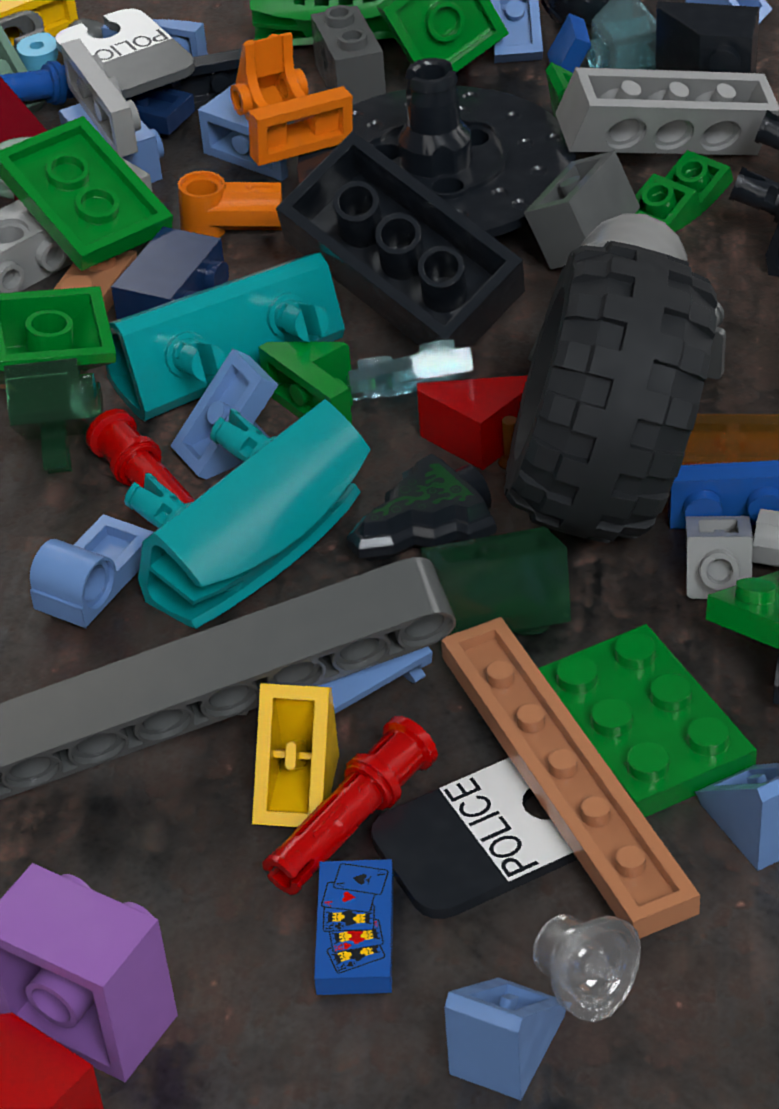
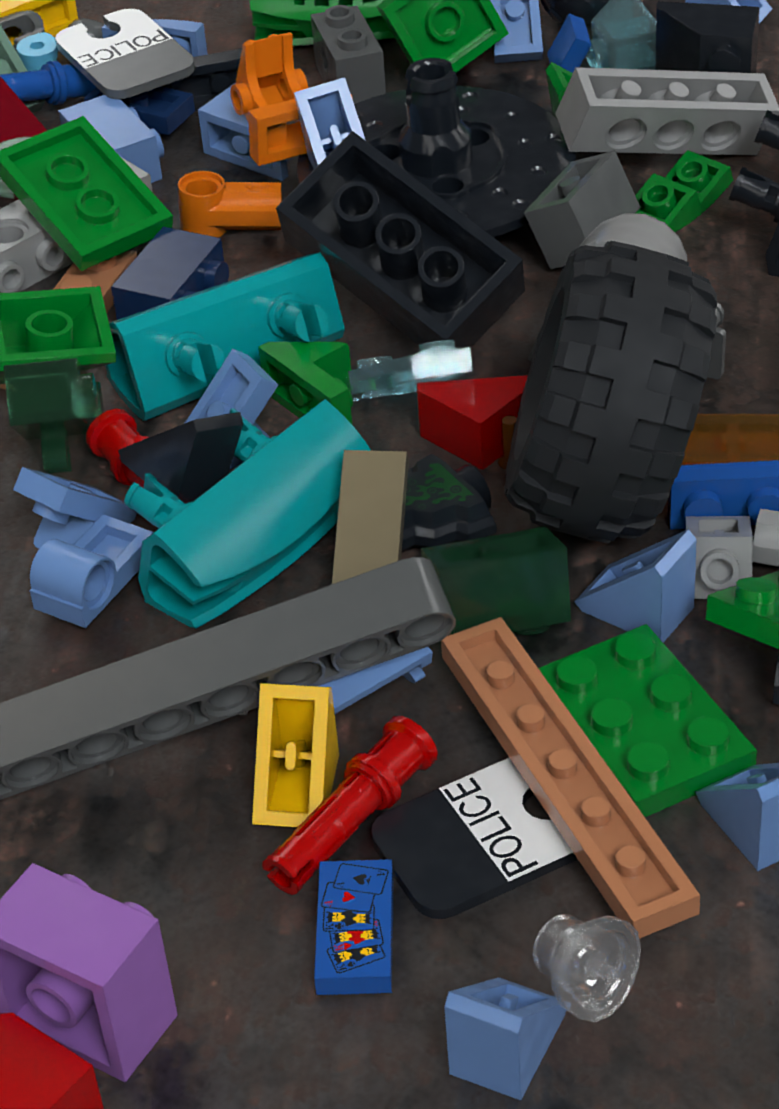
(67, 506): none -> medium blue slope
(101, 97): light grey plate -> none
(187, 456): none -> black slope
(326, 118): none -> medium blue slope
(370, 511): none -> dark tan tile
(646, 587): none -> medium blue slope

